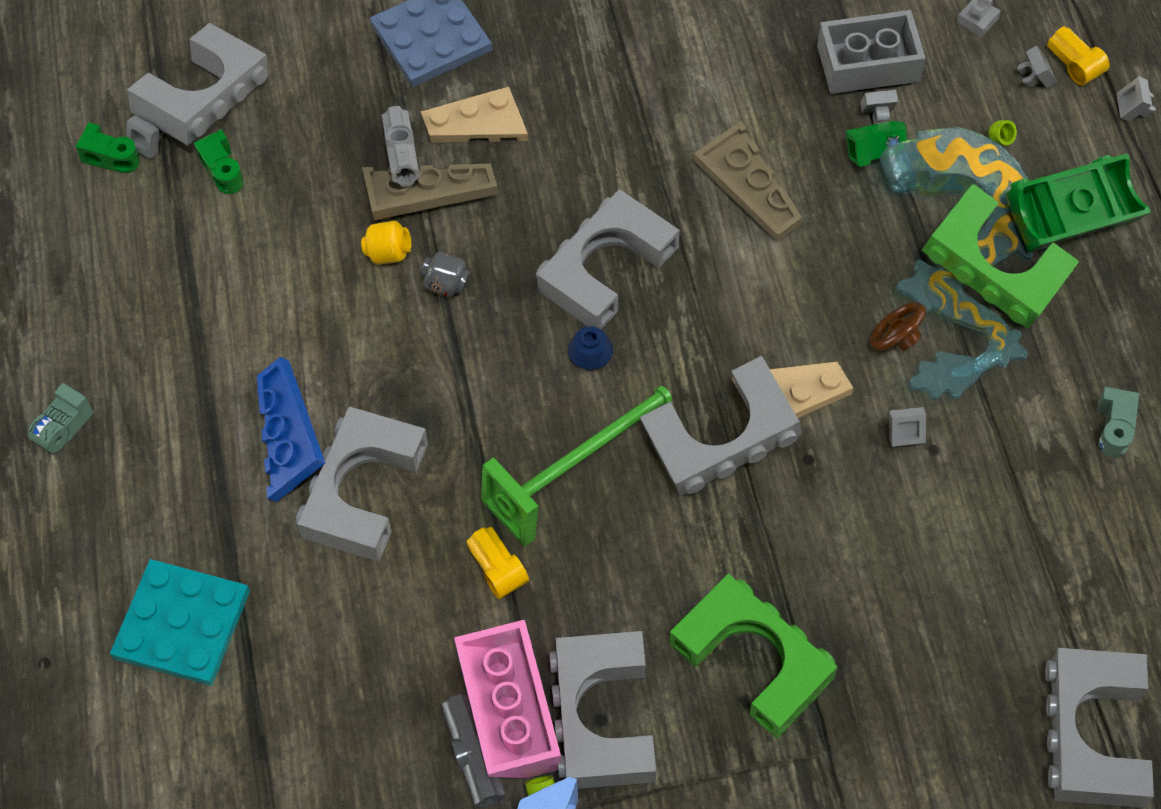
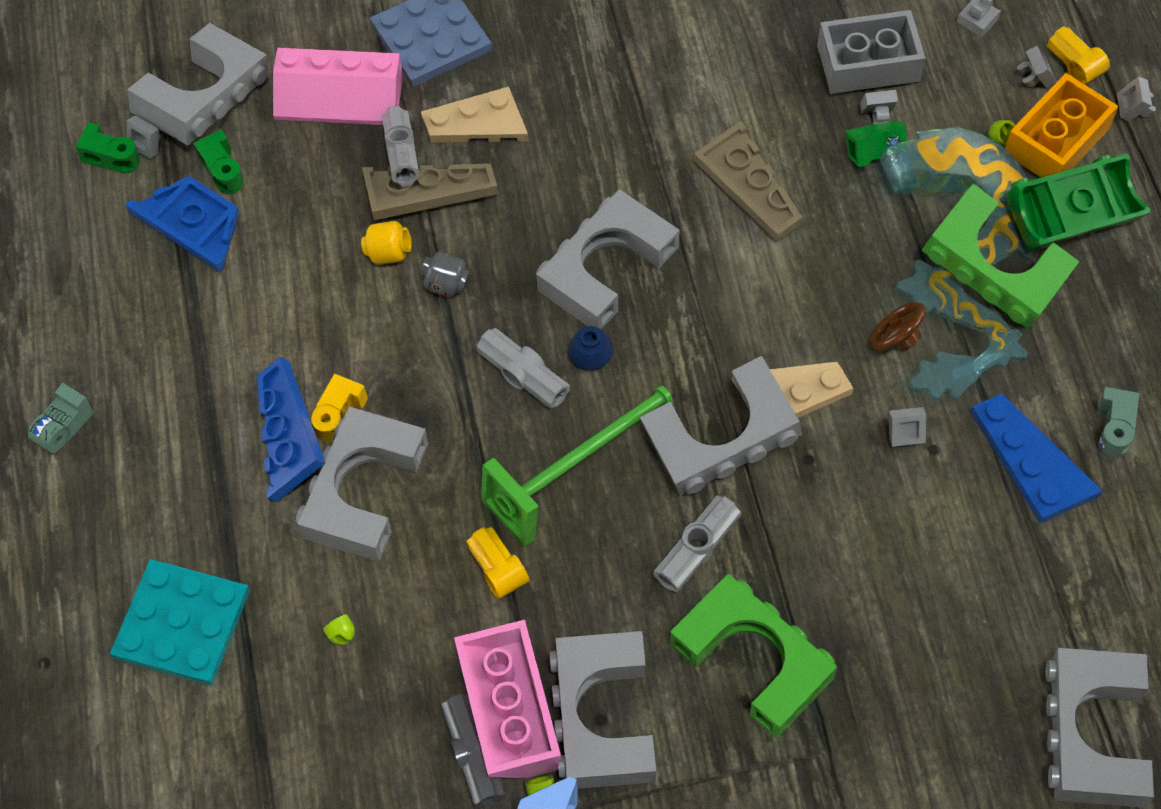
(191, 218): none -> blue wing
(334, 405): none -> yellow leg
(335, 85): none -> bright pink slope
(340, 630): none -> lime hinge
(523, 368): none -> light grey piece
(685, 558): none -> light grey piece
(1033, 461): none -> blue wing
(1061, 128): none -> light orange brick

